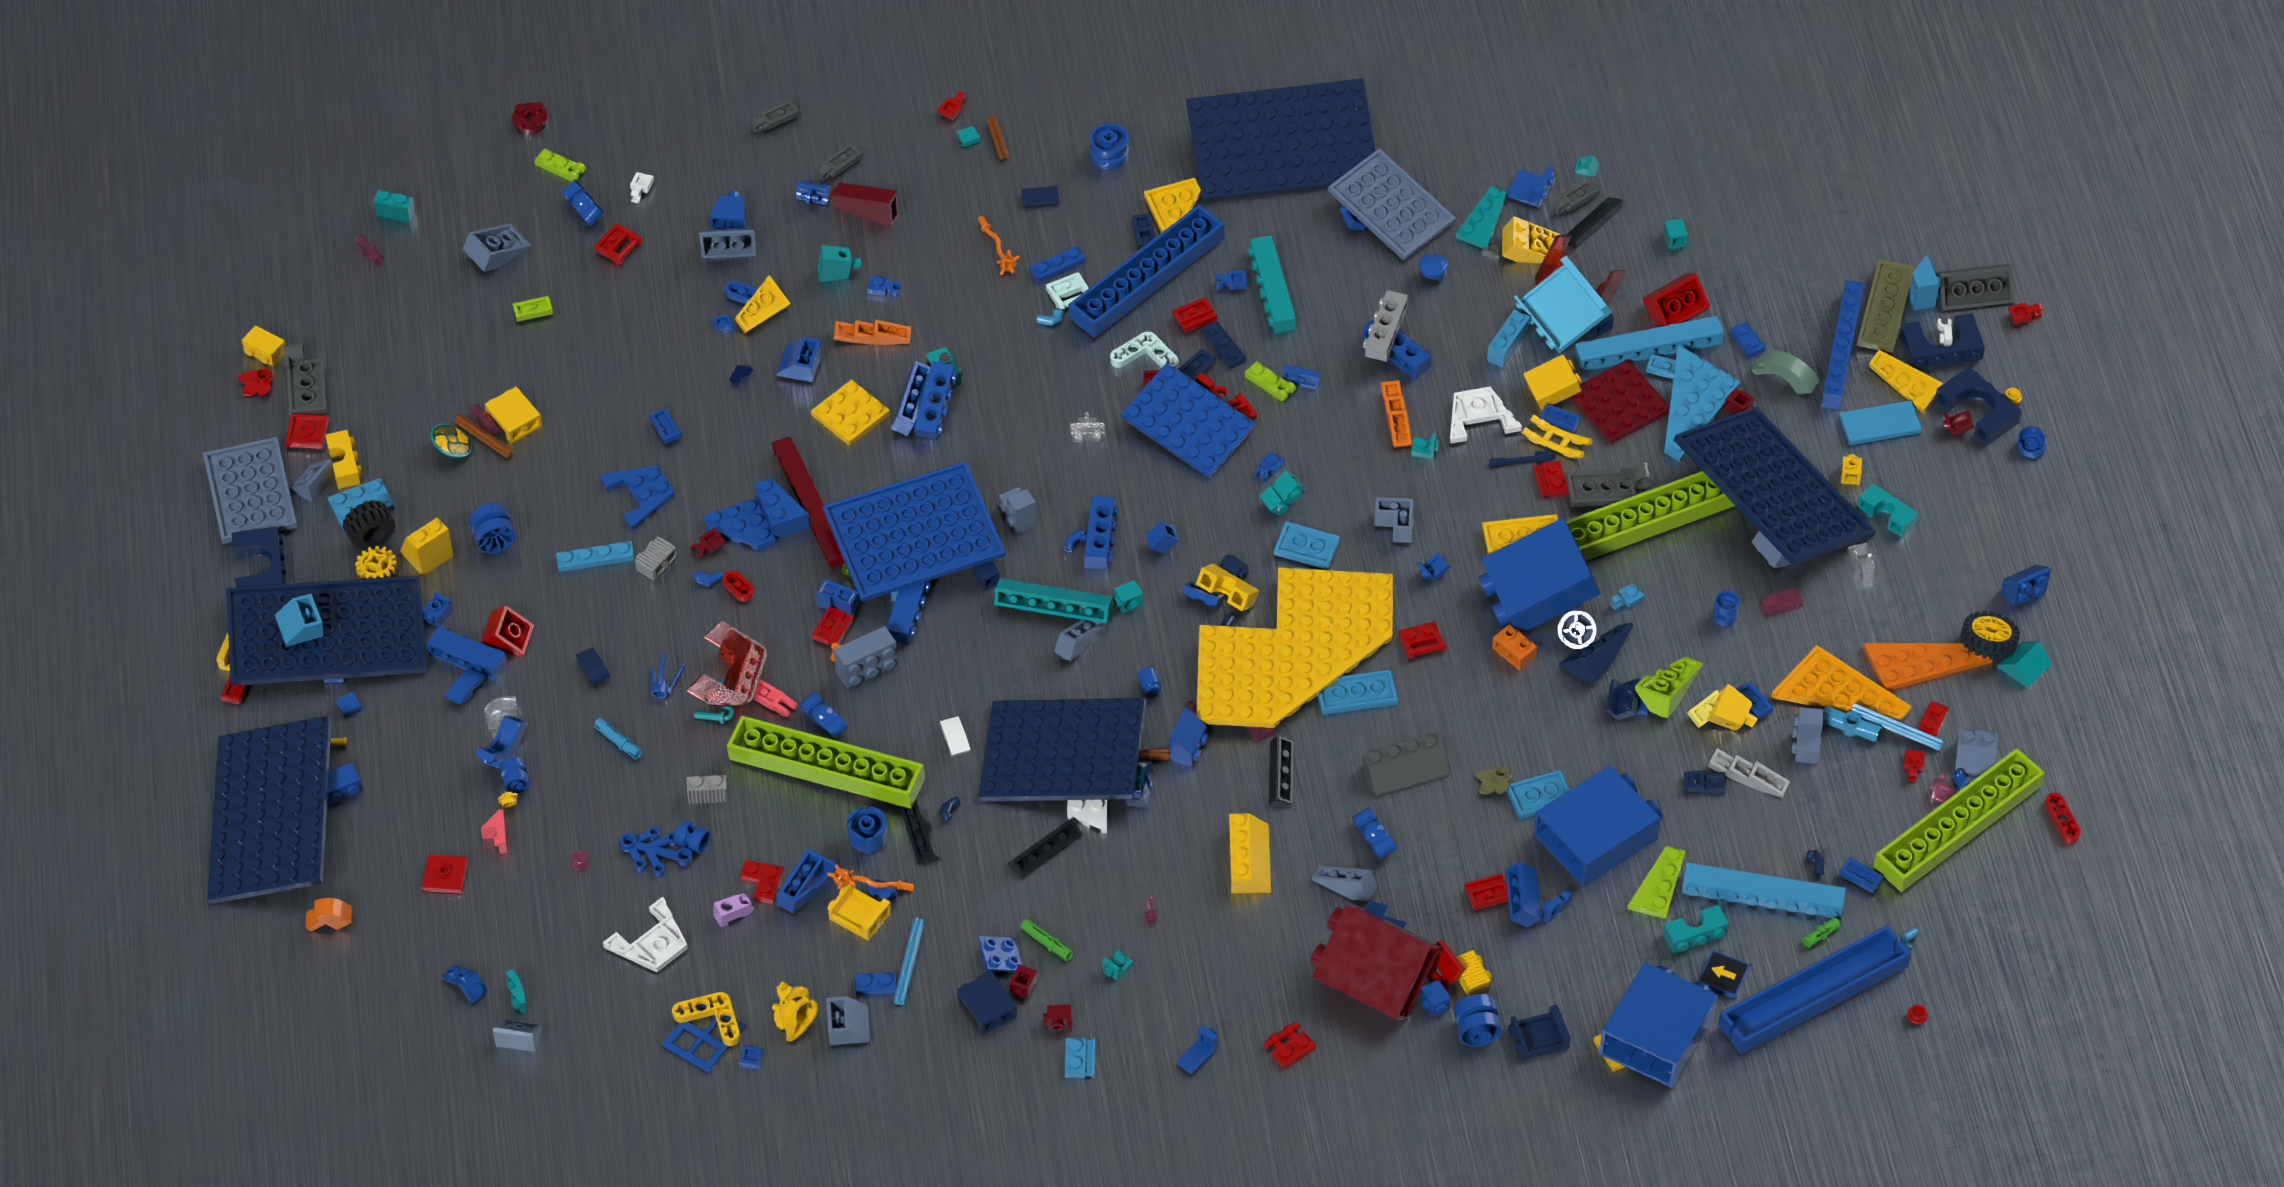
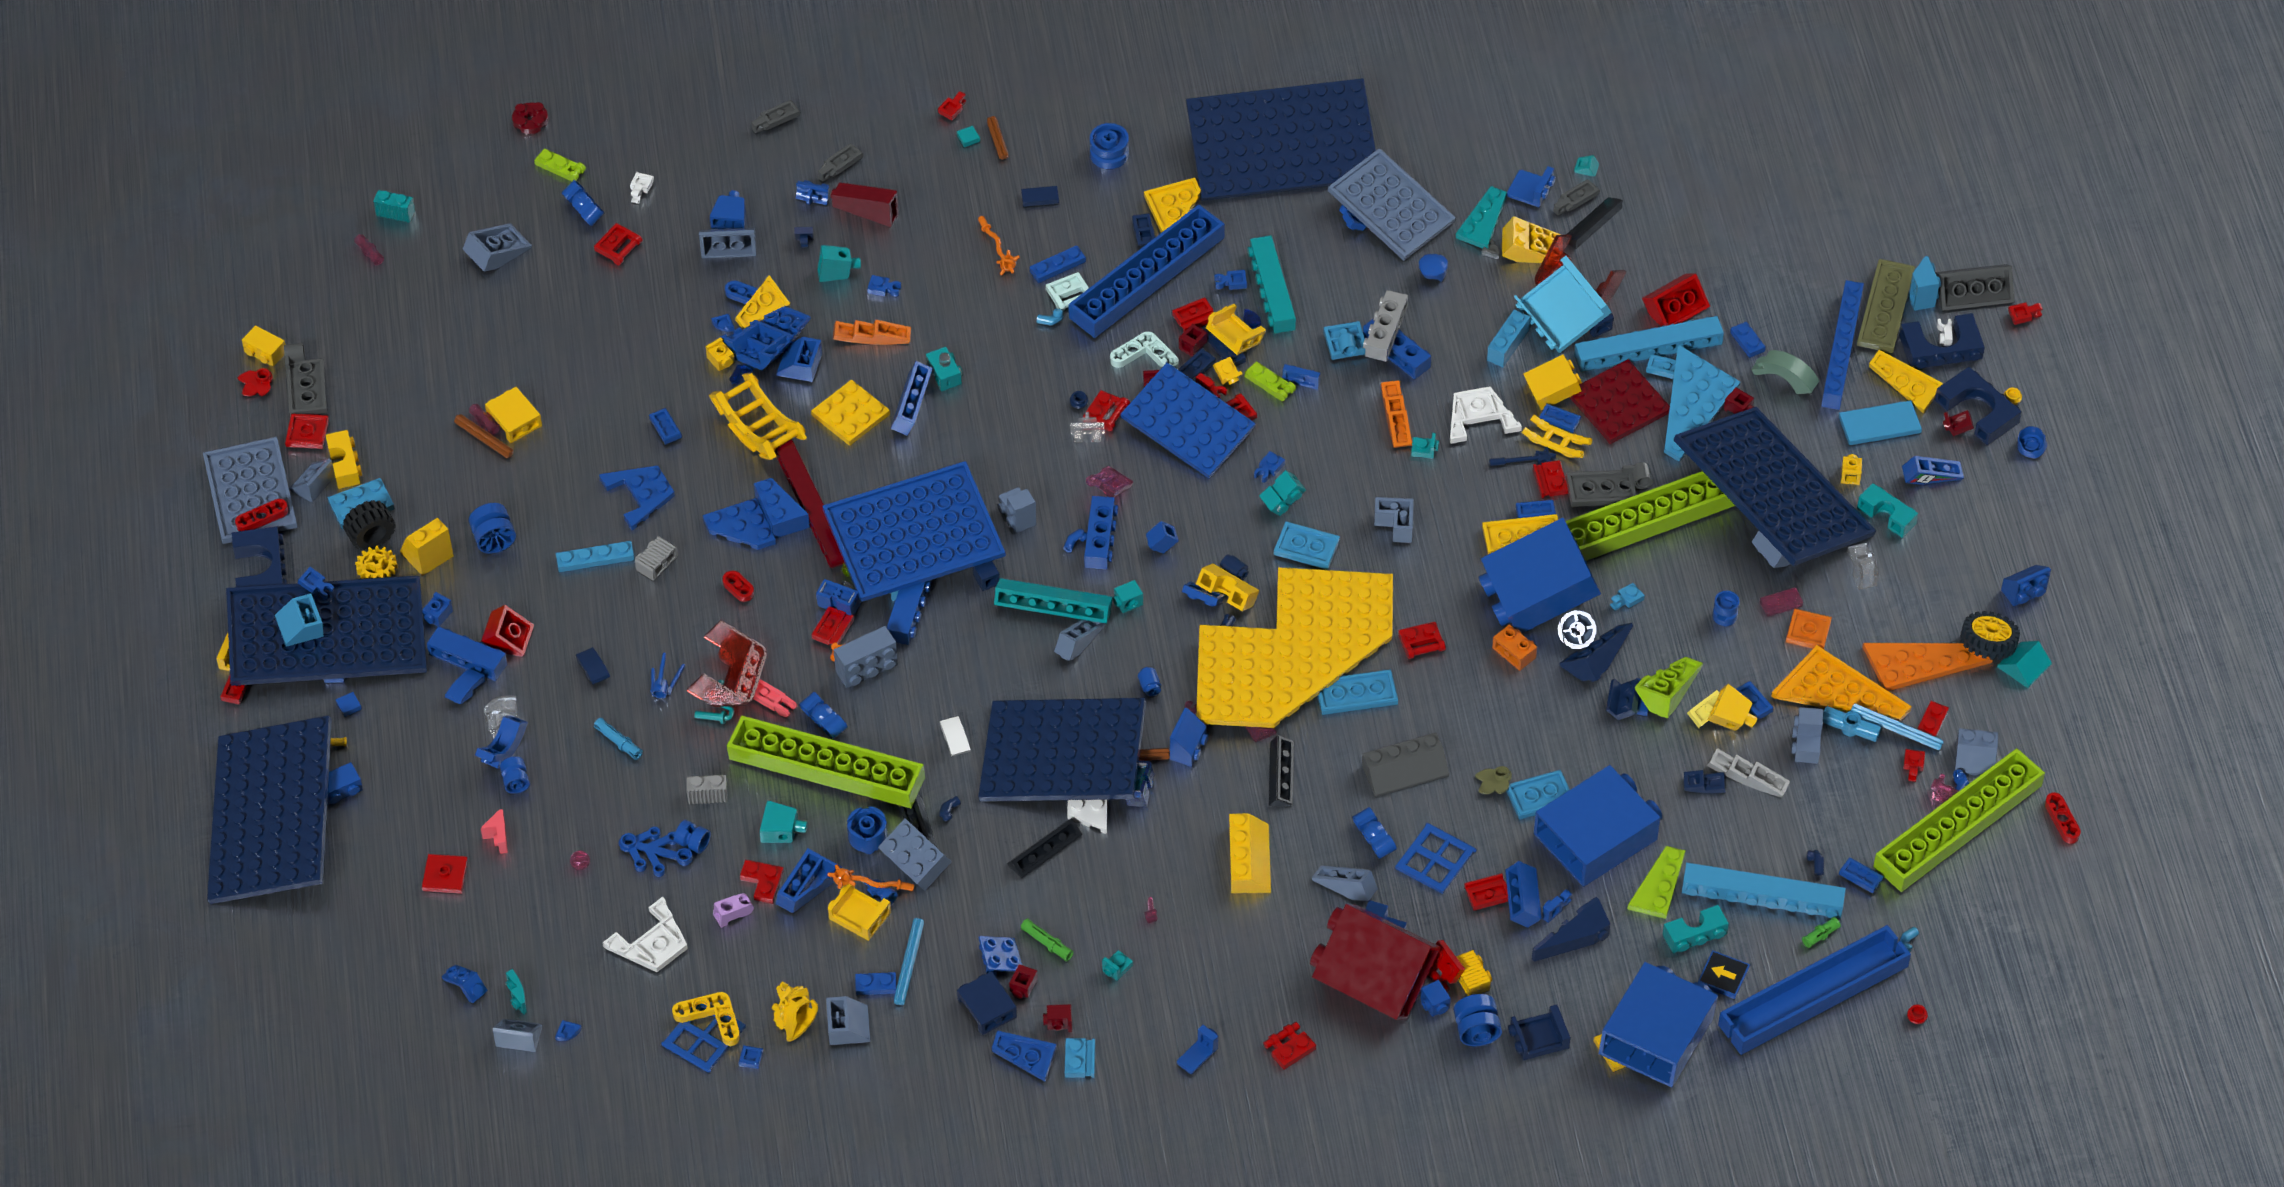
(252, 525): none -> red beam
(314, 581): none -> blue plate
(329, 912): orange brick -> none
(451, 440): shield -> none
(508, 799): yellow plate -> none
(532, 308): lime plate -> none
(567, 1031): none -> blue tile
(707, 579): blue arm -> none
(710, 542): dark red plate -> none
(719, 354): none -> yellow brick
(745, 433): none -> yellow fence
(766, 339): none -> blue wedge
(780, 824): none -> teal torso
(804, 234): none -> dark blue tile
(914, 854): none -> sand blue brick
(937, 373): blue brick -> none
(1027, 1053): none -> blue wing
(1078, 400): none -> dark blue plate
(1103, 405): none -> red plate
(1113, 484): none -> clear pink plate
(1192, 340): none -> dark red brick
(1227, 371): none -> yellow bracket
(1233, 330): none -> yellow panel
(1251, 319): none -> clear blue tile
(1344, 340): none -> dark azure plate
(1434, 567): blue bracket -> none
(1434, 858): none -> blue window
(1535, 508): none -> blue plate
(1583, 930): none -> dark blue wedge
(1675, 233): teal brick -> none
(1808, 629): none -> orange tile
(1931, 470): none -> blue slope

